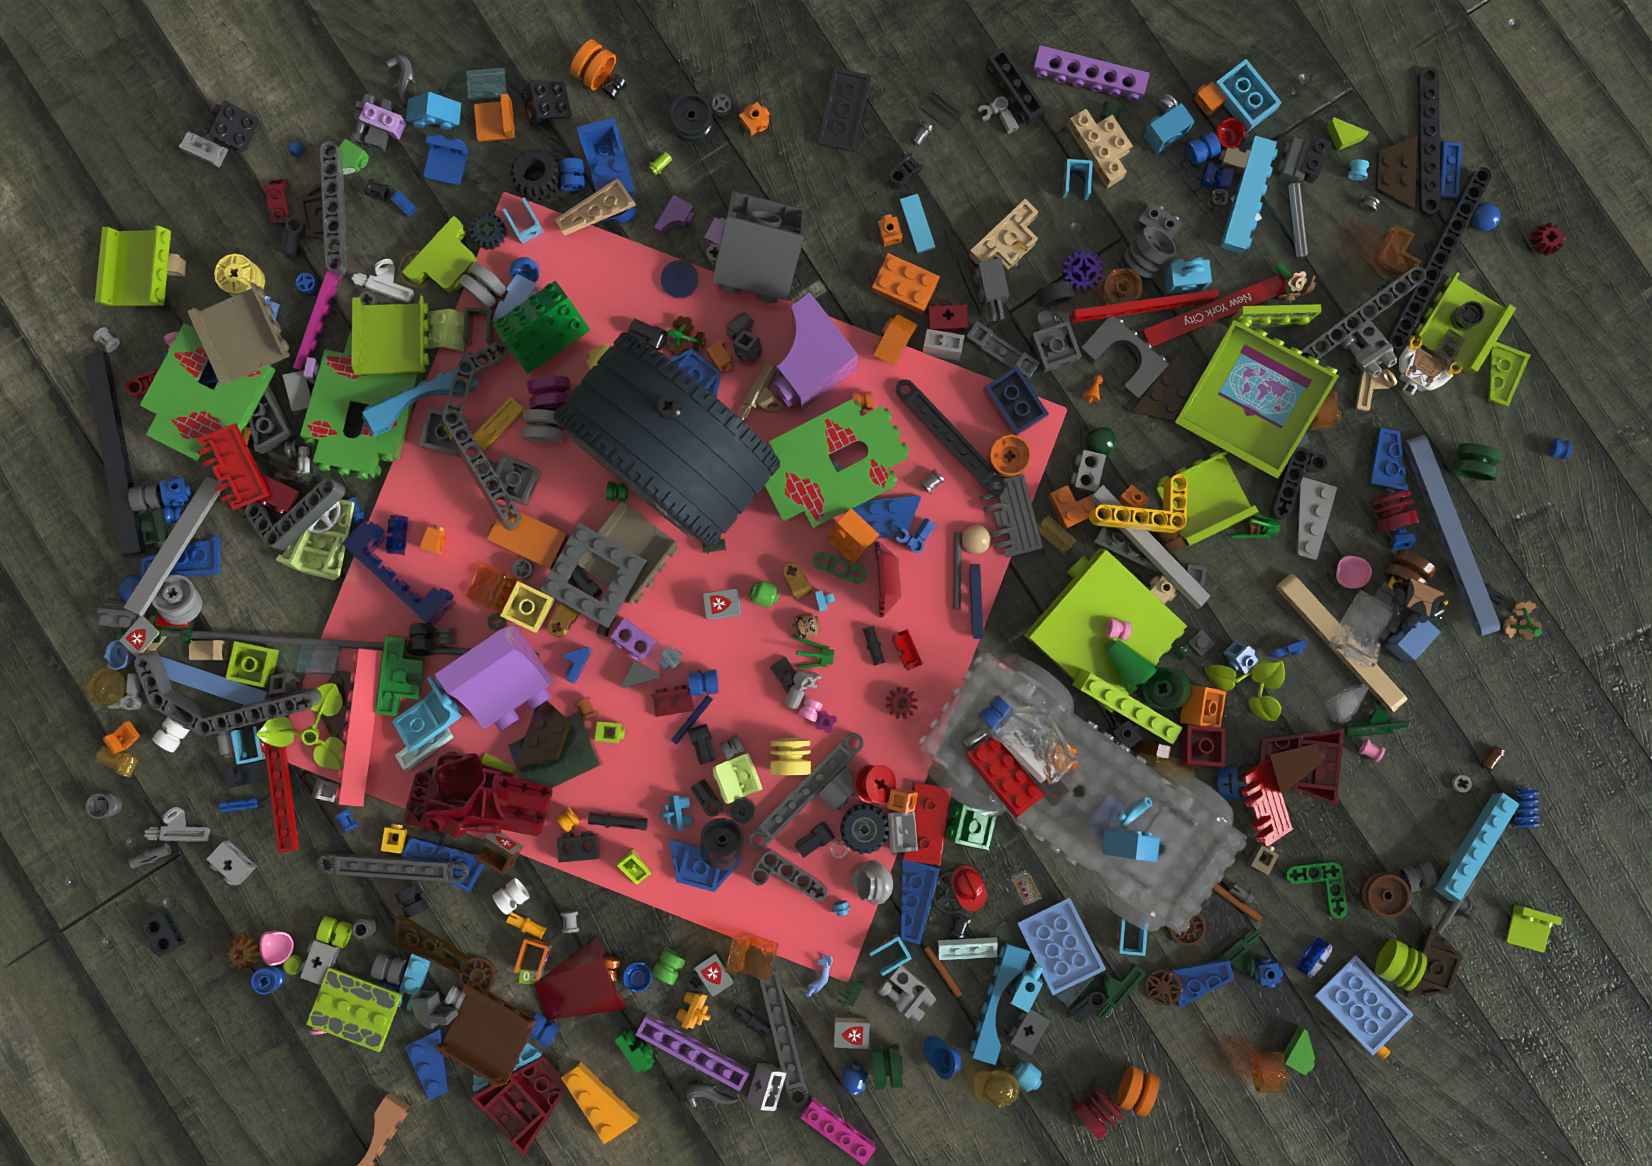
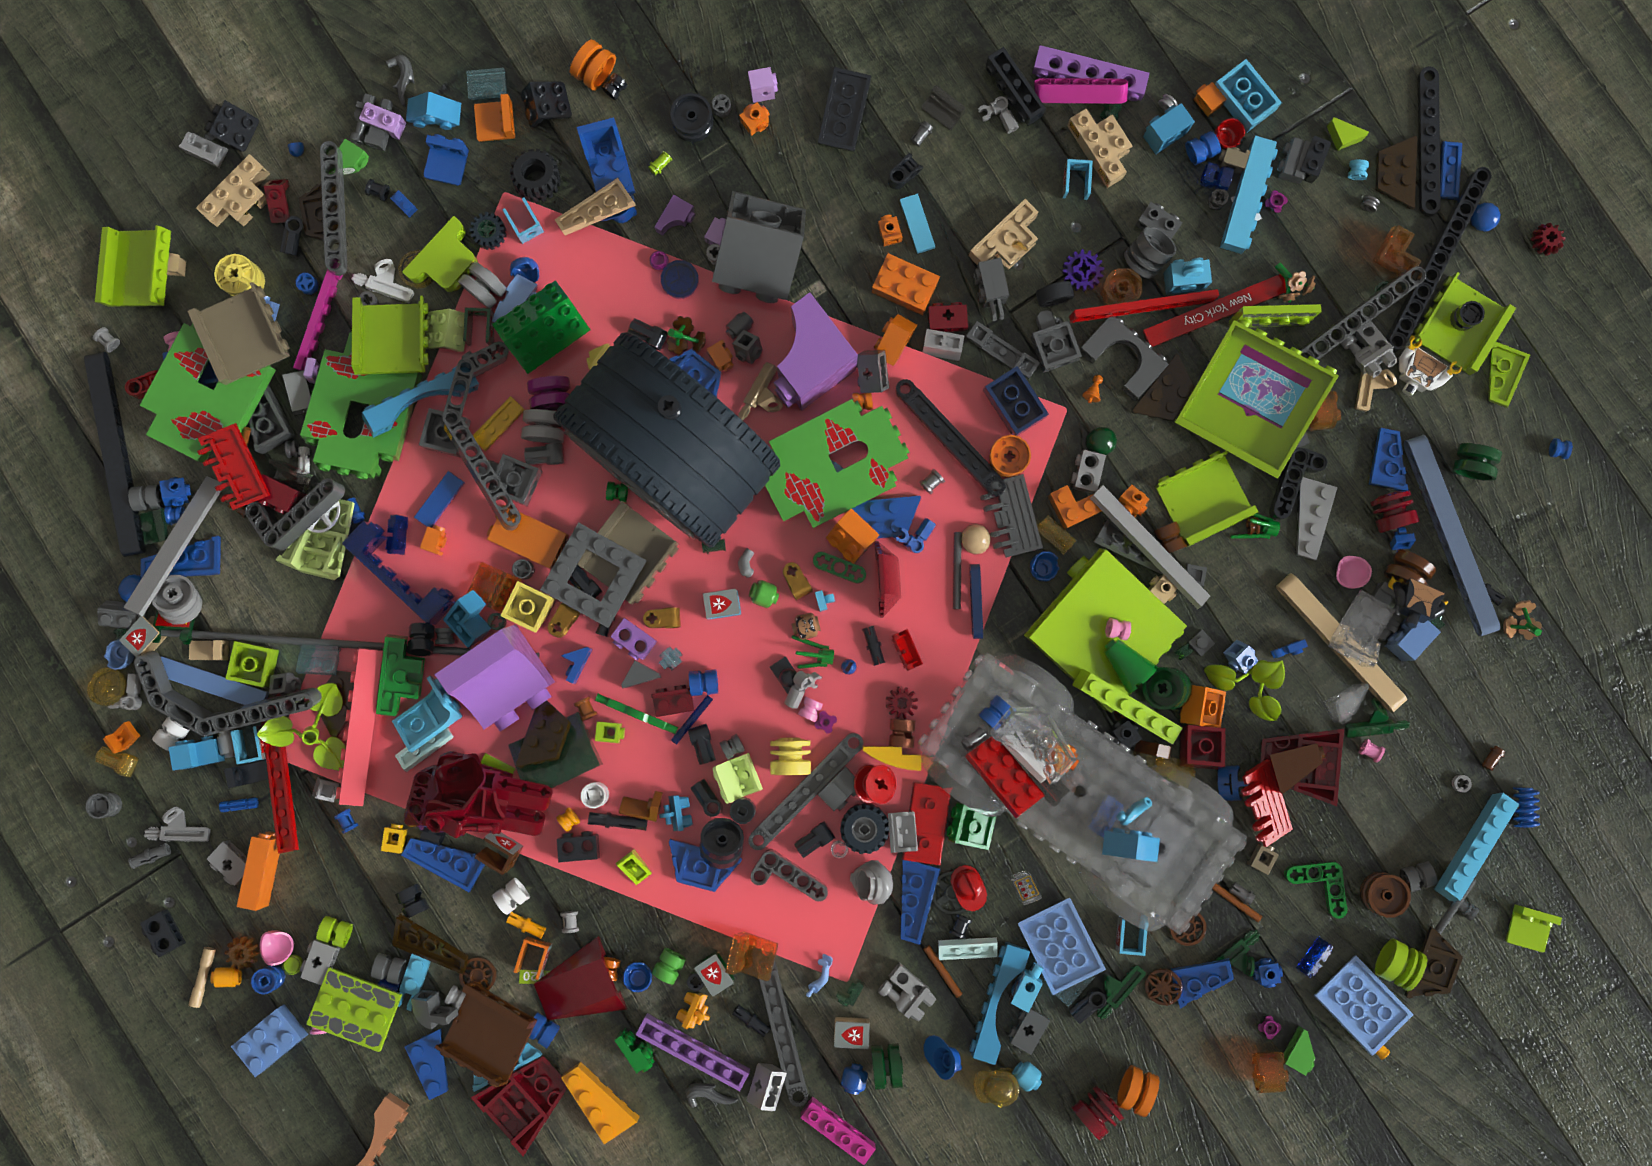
(191, 754): none -> dark azure brick
(199, 988): none -> tan piece
(226, 977): none -> light orange brick
(236, 194): none -> tan piece
(259, 872): none -> orange brick
(269, 1040): none -> medium blue brick
(358, 928): dark grey brick -> none
(392, 867): dark grey plate -> none
(439, 499): none -> blue tile
(465, 619): none -> dark azure brick
(550, 454): none -> dark grey piece
(571, 174): blue wheel -> none
(594, 795): none -> white wheel
(636, 714): none -> green piece
(642, 809): none -> dark orange bracket
(659, 260): none -> magenta plate
(665, 618): none -> pearl gold piece
(744, 565): none -> light grey arm
(762, 84): none -> lavender brick
(841, 908): dark azure plate -> none
(852, 669): none -> blue hinge
(872, 371): none -> dark grey brick
(894, 757): none -> yellow slope
(896, 963): medium azure piece -> none
(902, 733): none -> copper wheel
(902, 800): orange brick -> none
(1044, 566): none -> blue hair
(1081, 90): none -> dark pink beam
(1146, 515): yellow beam -> none
(1275, 1027): none -> magenta plate
(1277, 207): none -> magenta plate
(1297, 220): light grey axle -> none
(1448, 348): clear smoke brick -> none

